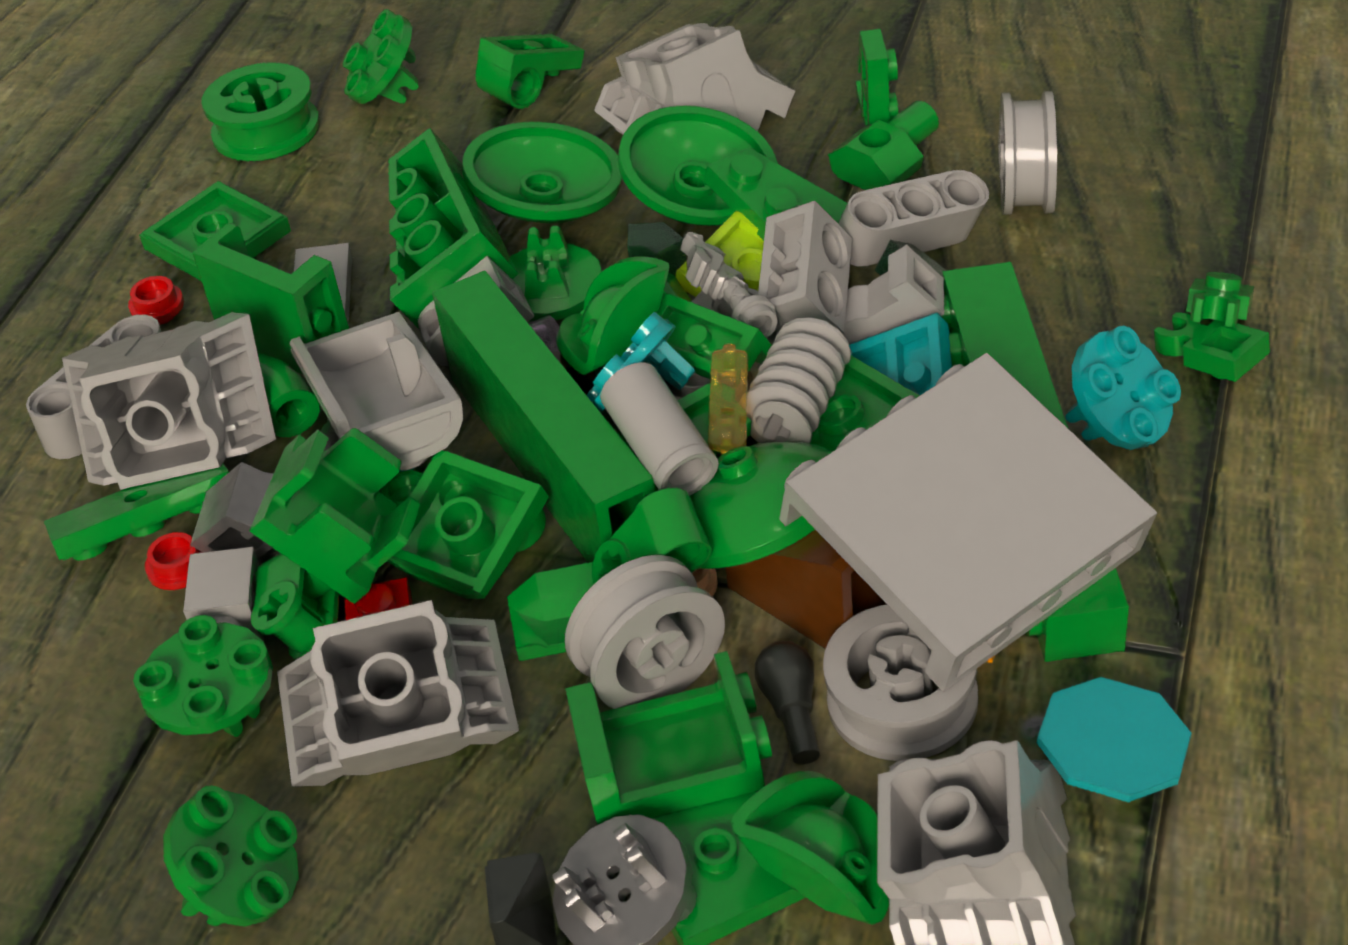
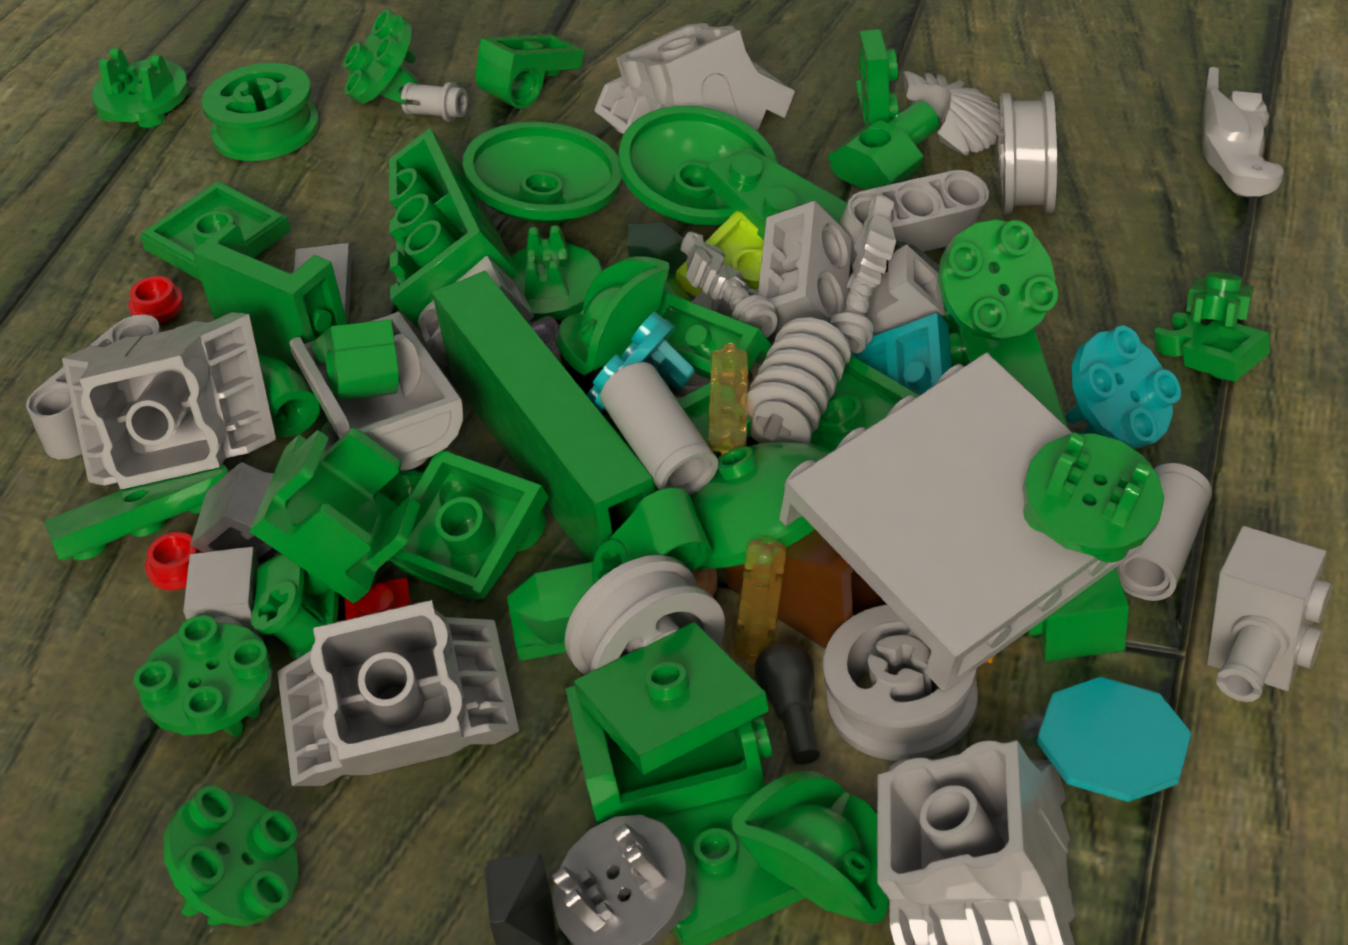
(138, 89): none -> green plate
(358, 359): none -> green plate
(444, 101): none -> light grey pin
(670, 697): none -> green plate
(759, 597): none -> clear yellow axle
(873, 249): none -> light grey piece
(965, 114): none -> light grey hair
(1019, 268): none -> green plate
(1121, 510): none -> green plate
(1159, 564): none -> light grey pin
(1235, 140): none -> light grey animal
(1267, 613): none -> light grey brick

